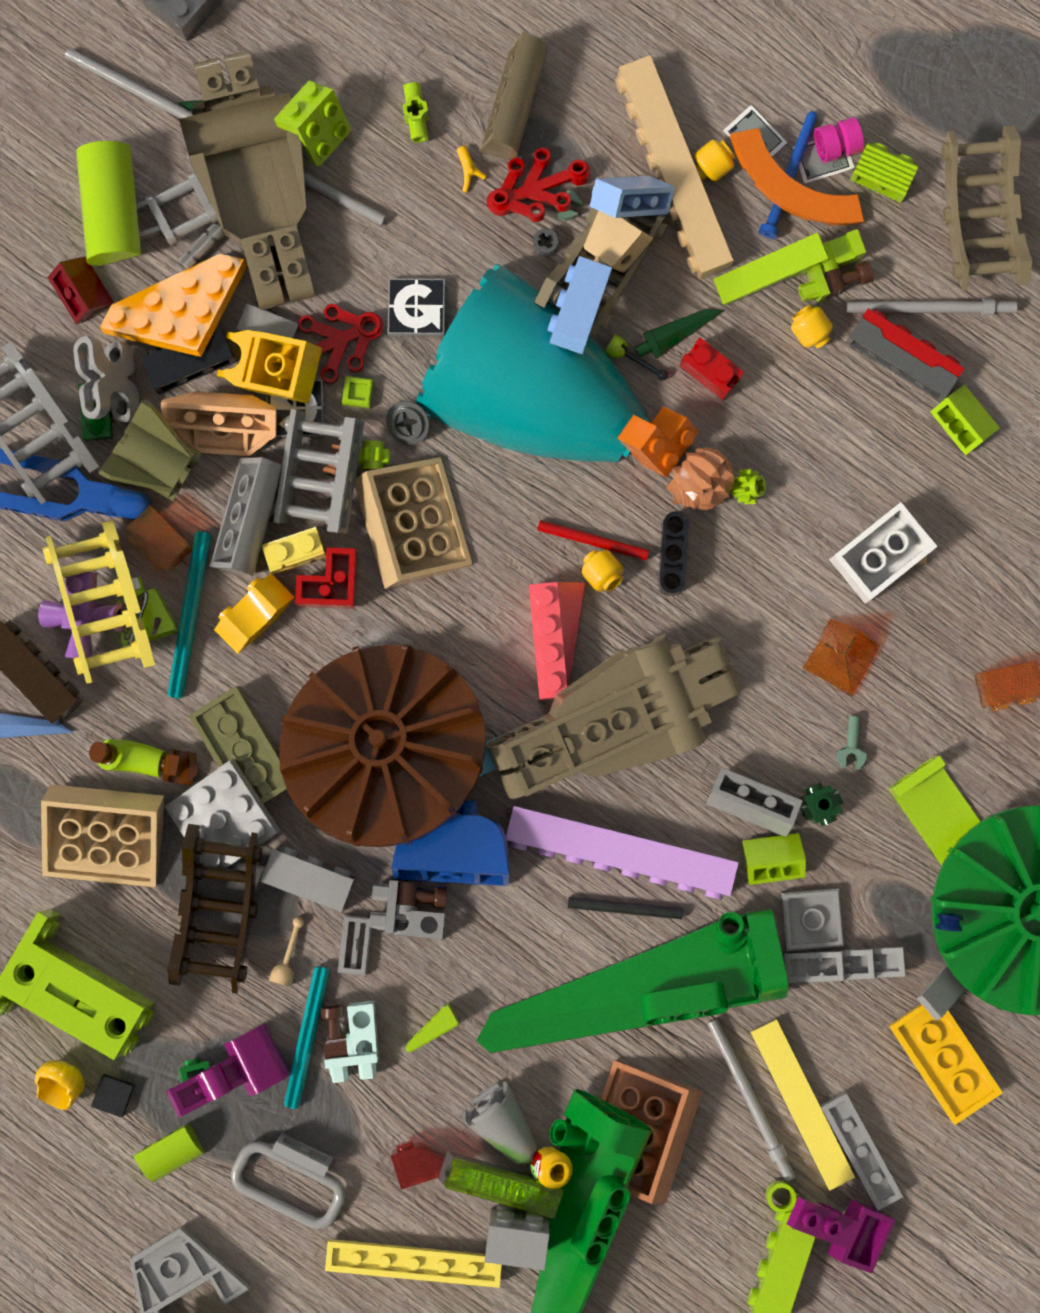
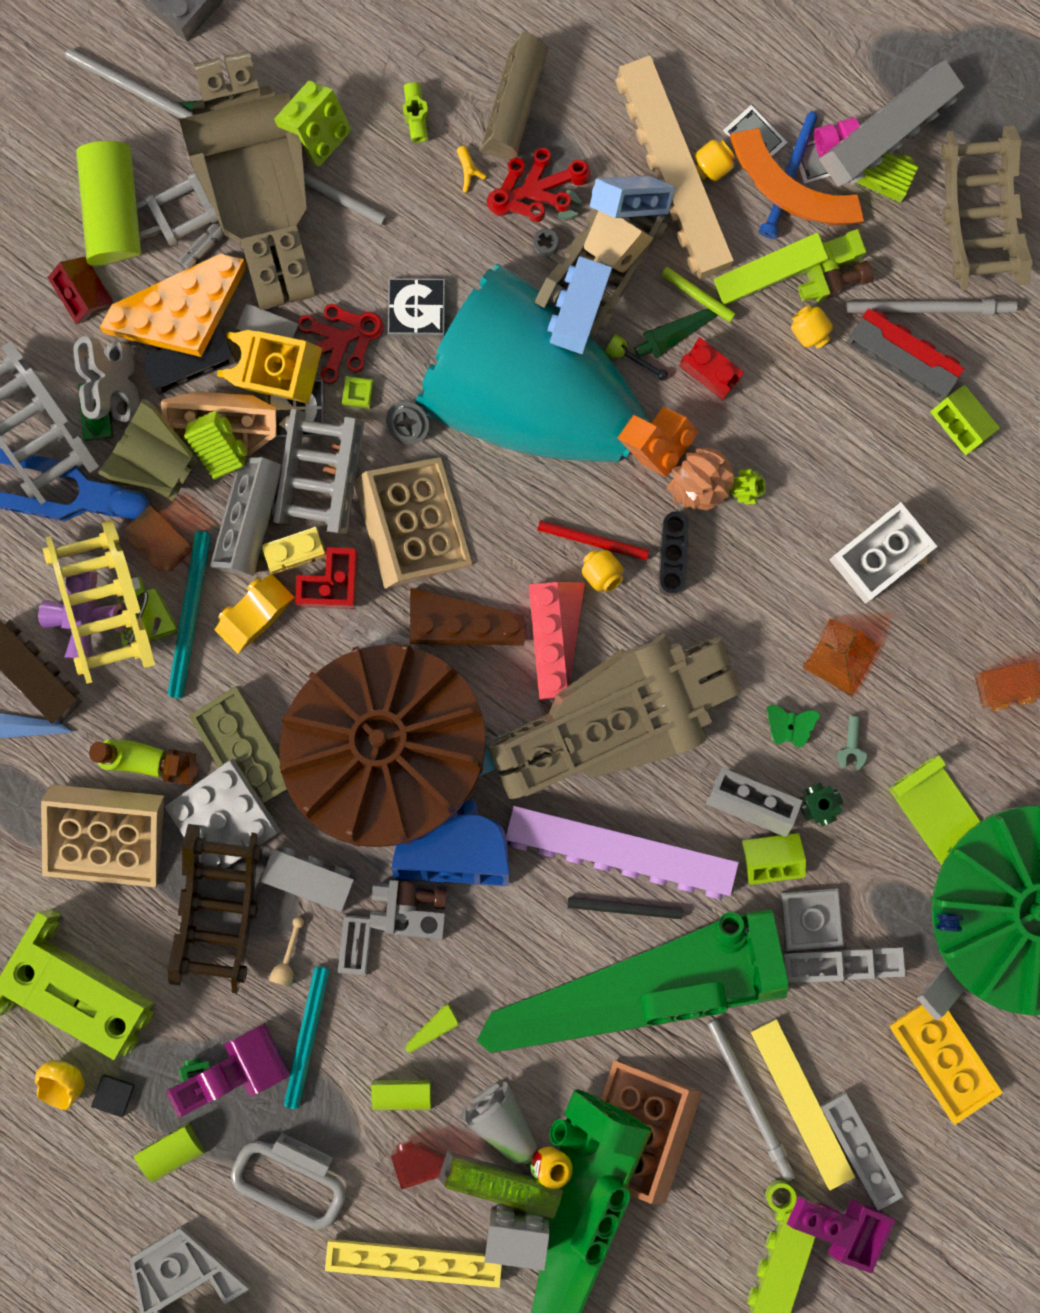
(215, 444): none -> lime brick
(353, 1048): light aqua hips -> none
(373, 455): lime gear -> none
(401, 1095): none -> lime brick
(453, 621): none -> reddish brown wing
(698, 294): none -> lime bar
(779, 723): none -> green animal
(891, 123): none -> light grey brick

